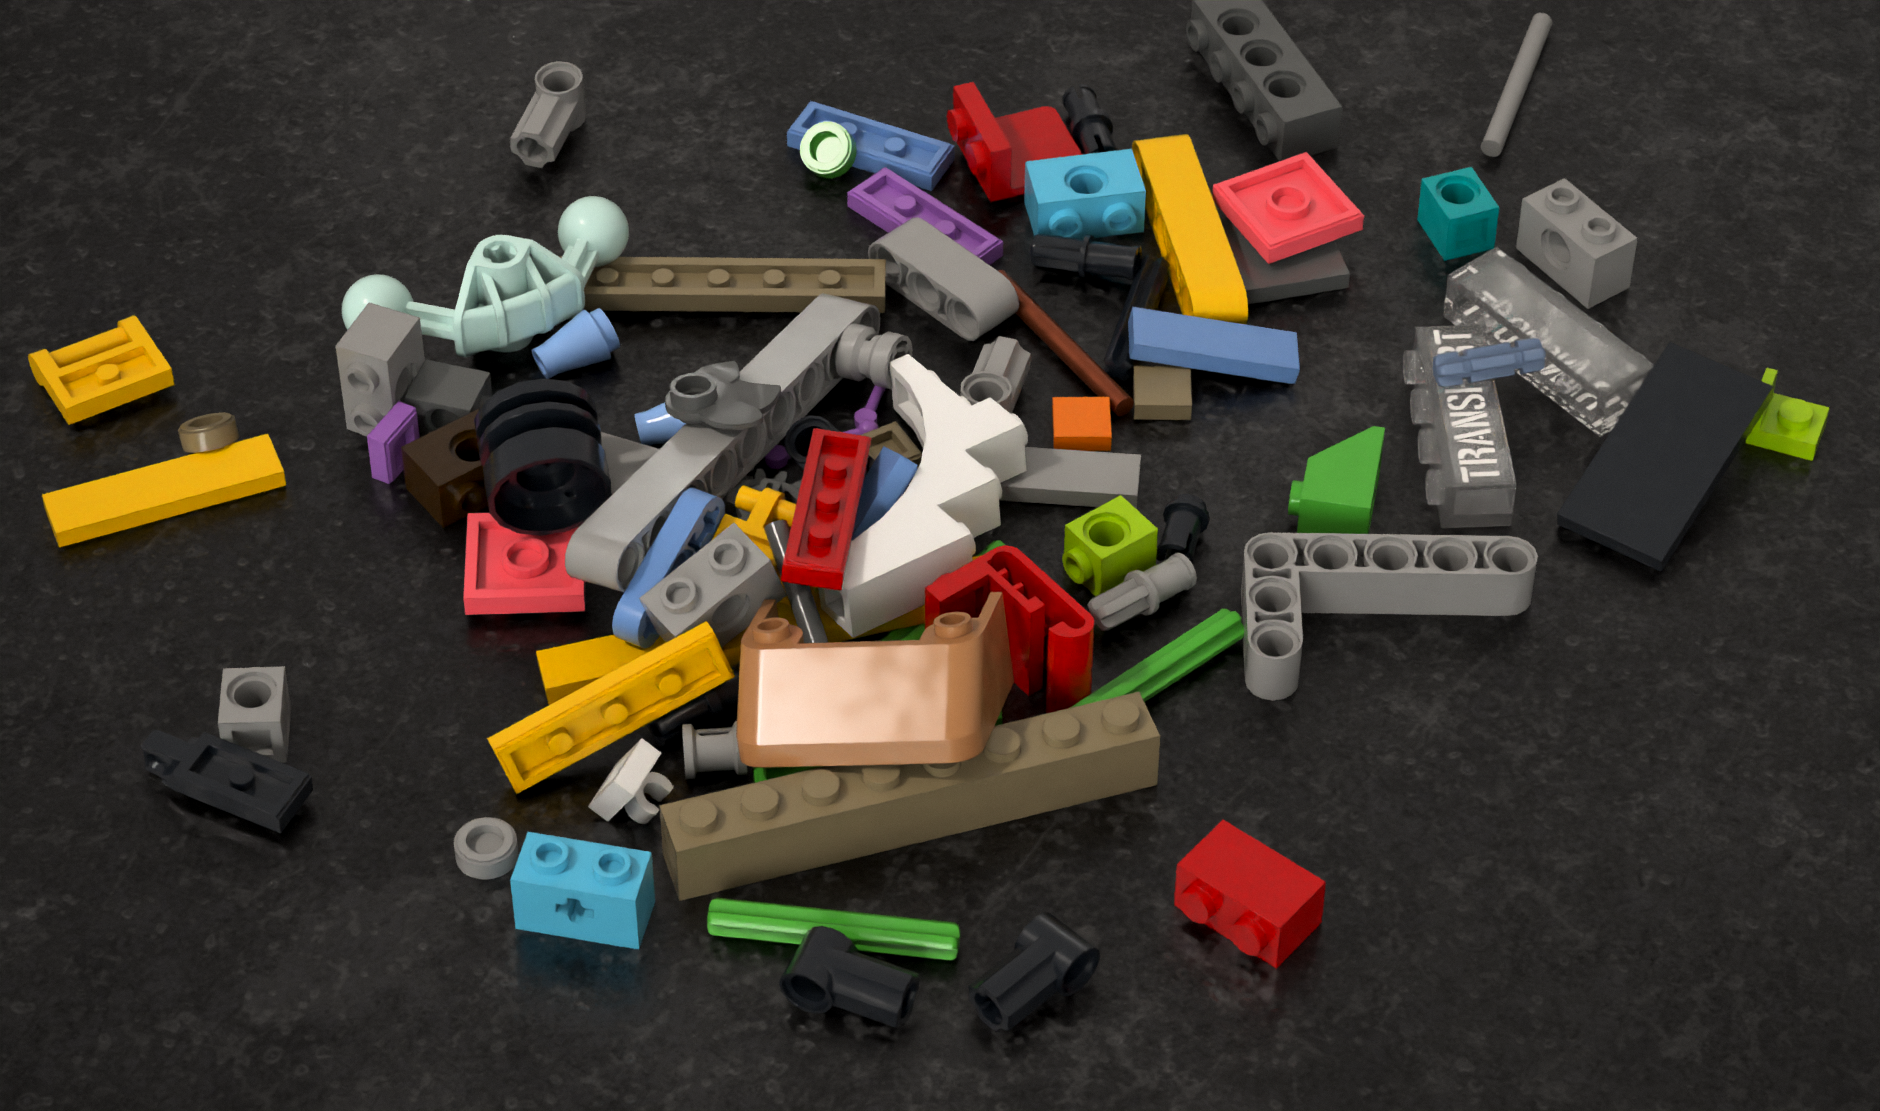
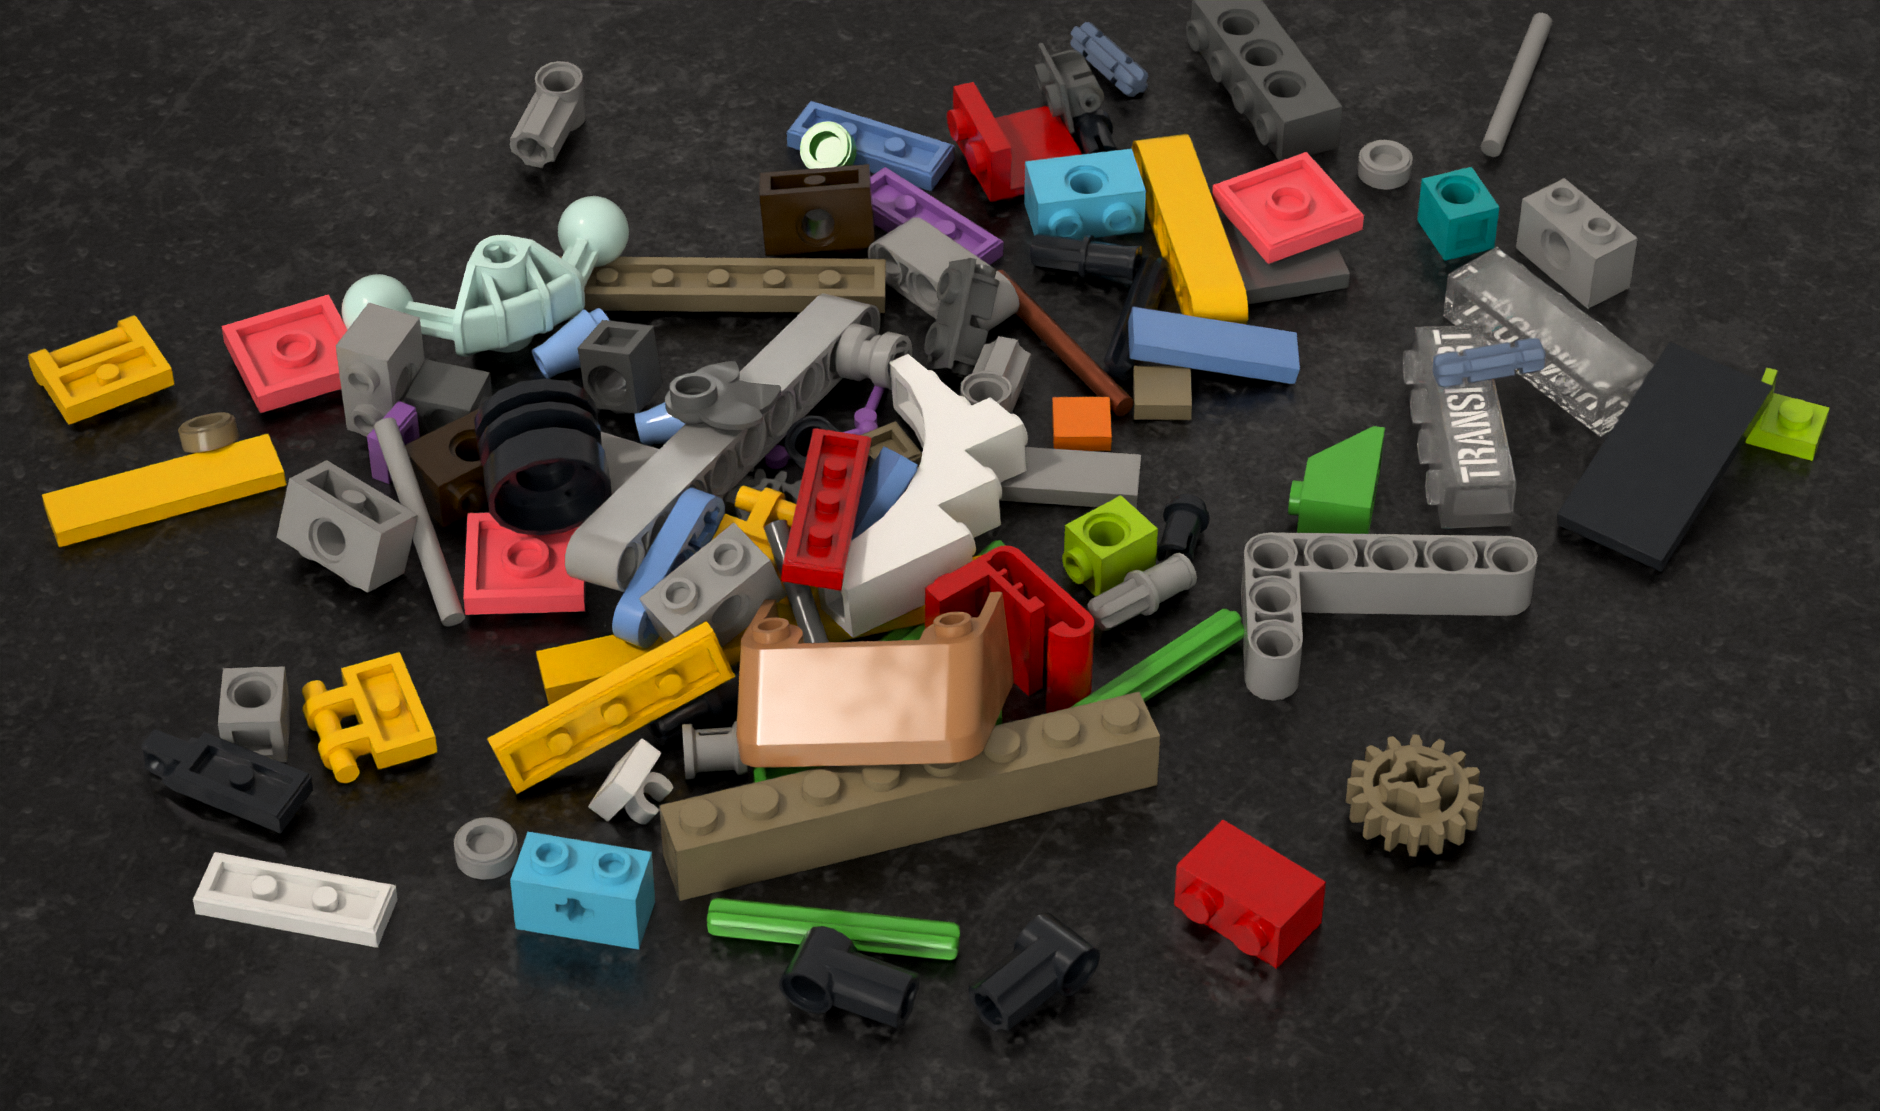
(288, 352): none -> coral plate
(295, 899): none -> white tile
(346, 526): none -> light grey brick
(388, 715): none -> yellow plate
(424, 533): none -> light grey bar
(620, 366): none -> dark grey brick
(793, 193): none -> dark brown brick
(963, 292): none -> dark grey hinge
(1067, 84): none -> dark grey hinge
(1109, 59): none -> sand blue axle
(1384, 164): none -> light grey tile
(1414, 795): none -> dark tan gear

